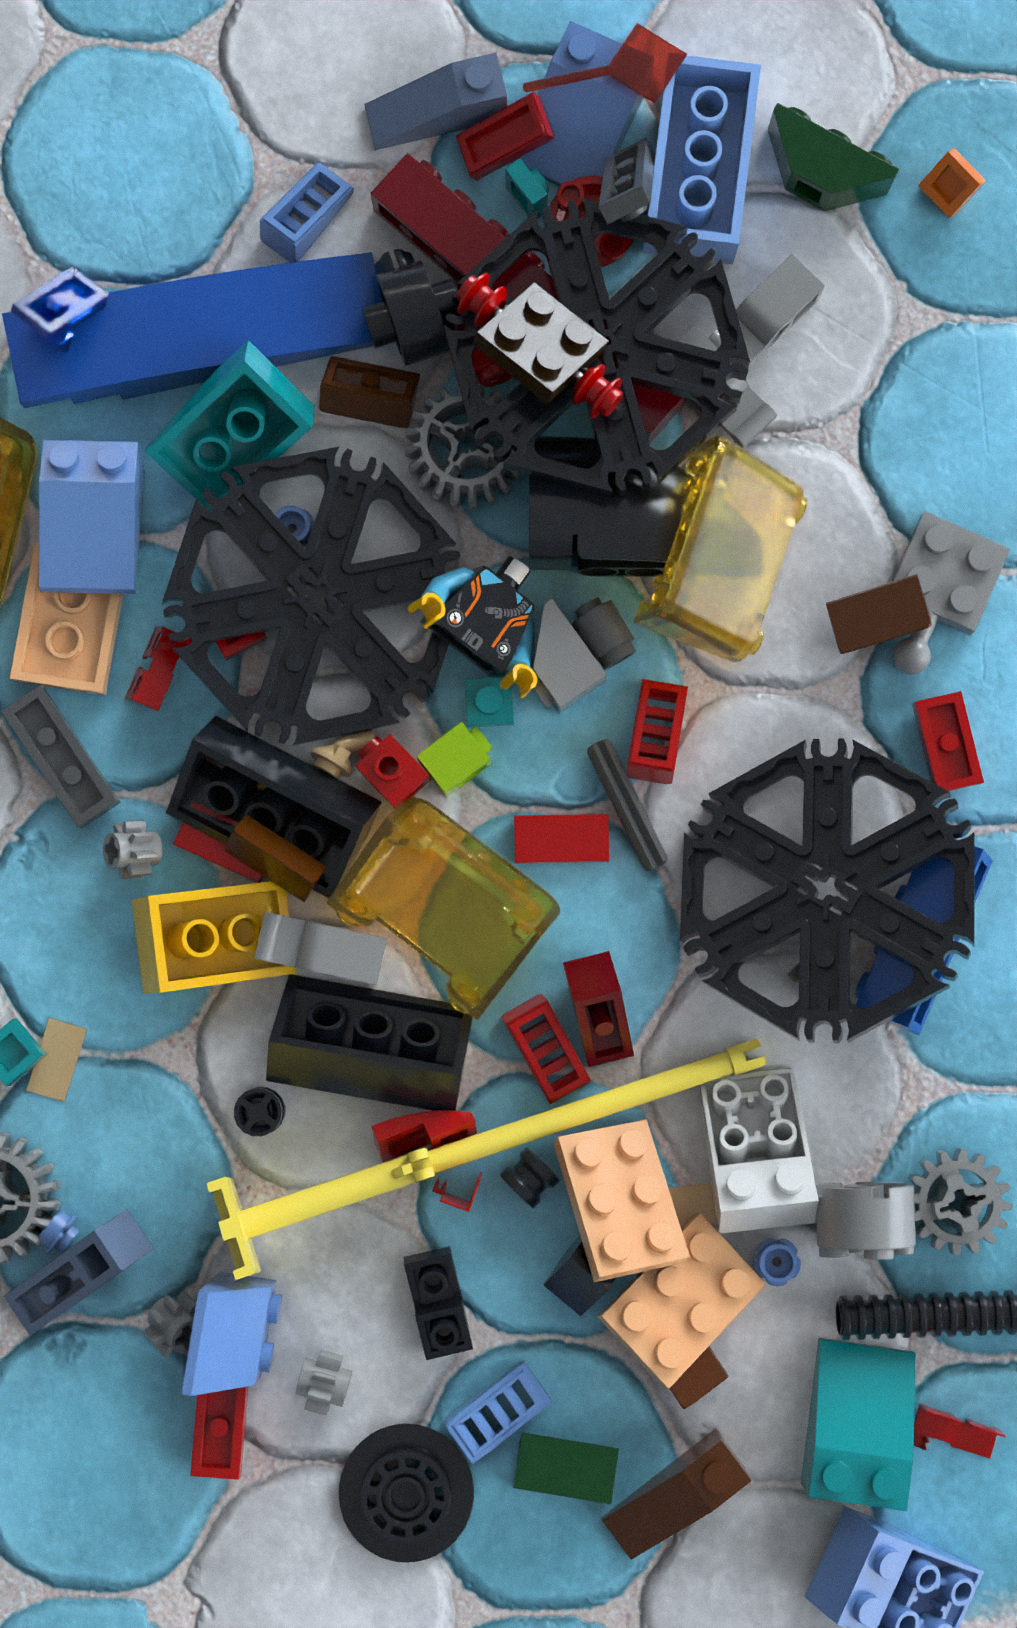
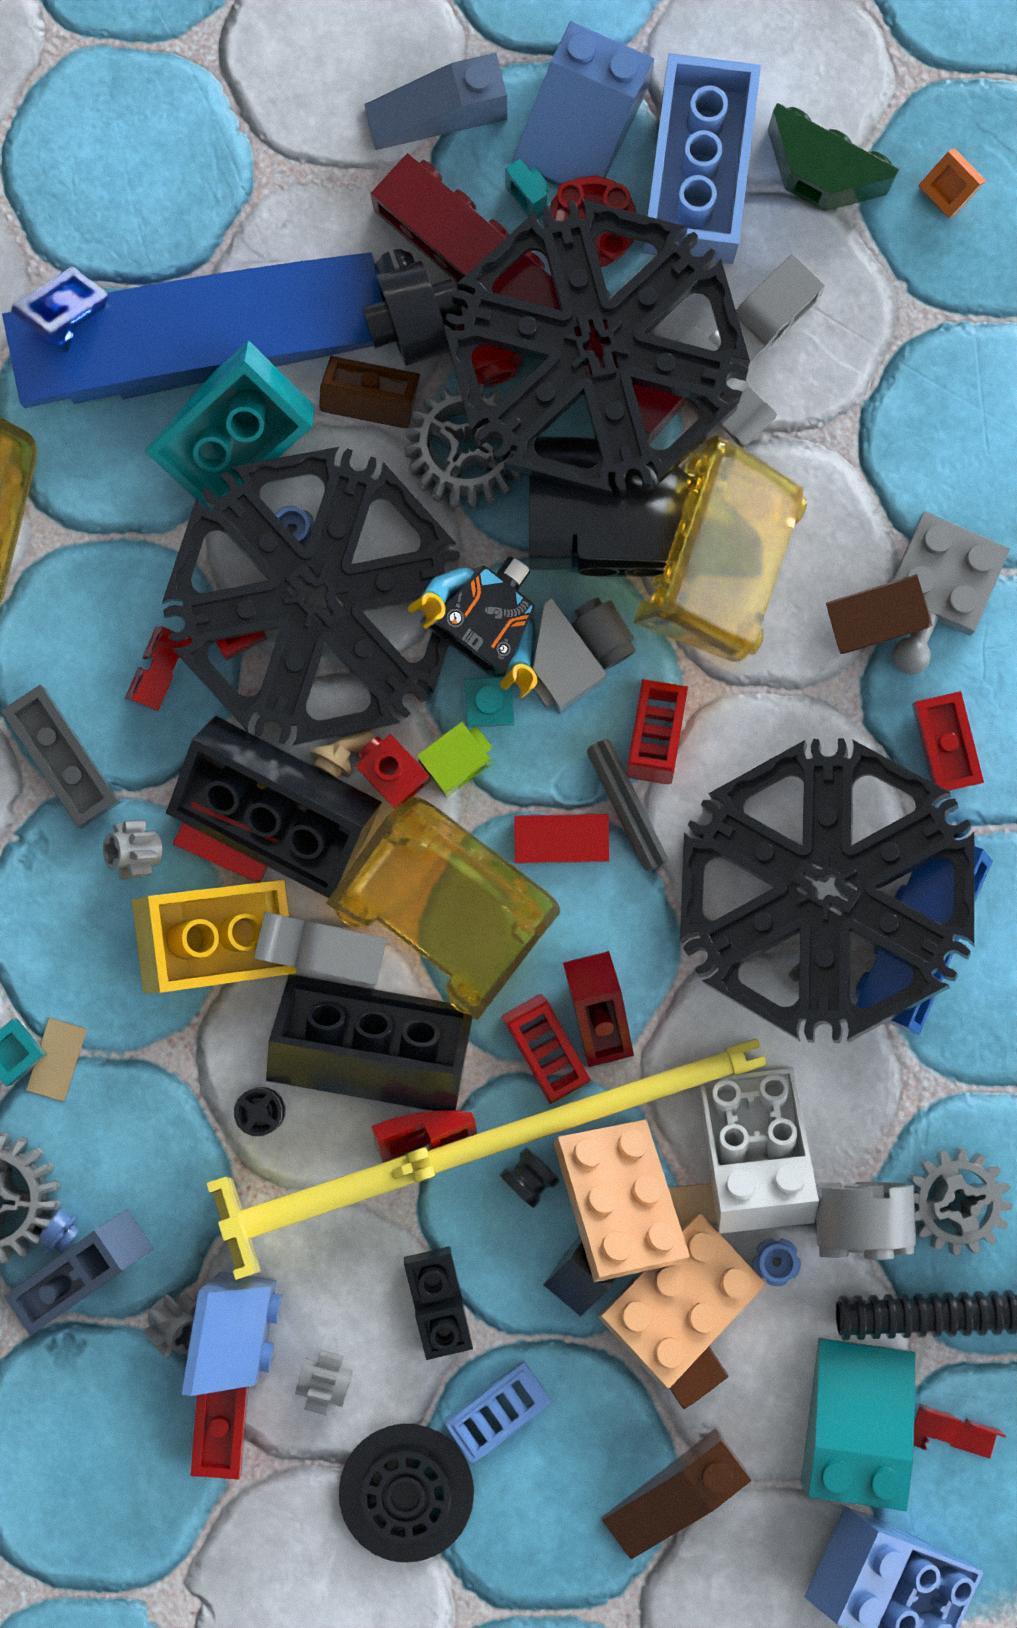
(65, 637): light nougat plate -> none
(90, 516): medium blue slope -> none
(274, 858): reddish brown slope -> none
(286, 234): medium blue slope -> none
(454, 1200): red piece -> none
(504, 136): red tile -> none
(540, 343): plate -> none
(565, 1468): dark green hinge -> none
(627, 182): dark grey plate -> none
(642, 64): clear red piece -> none

